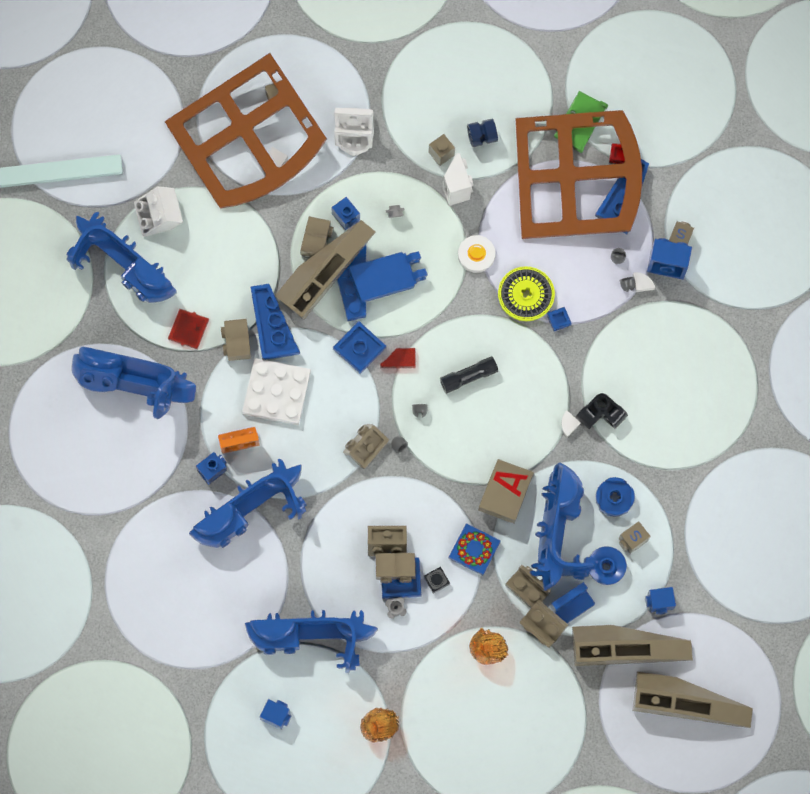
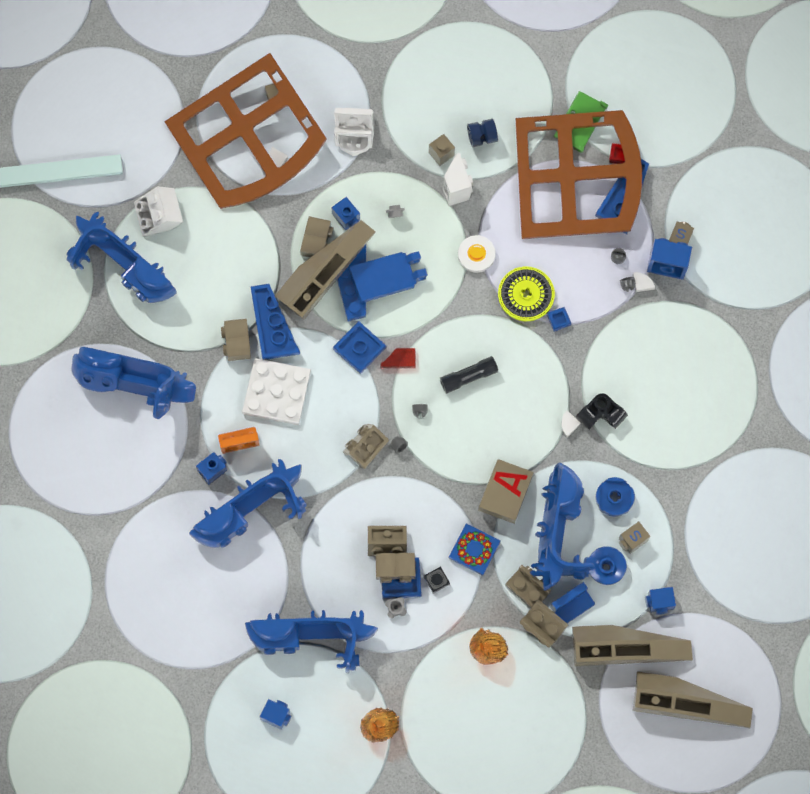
(188, 329): clear red piece -> none

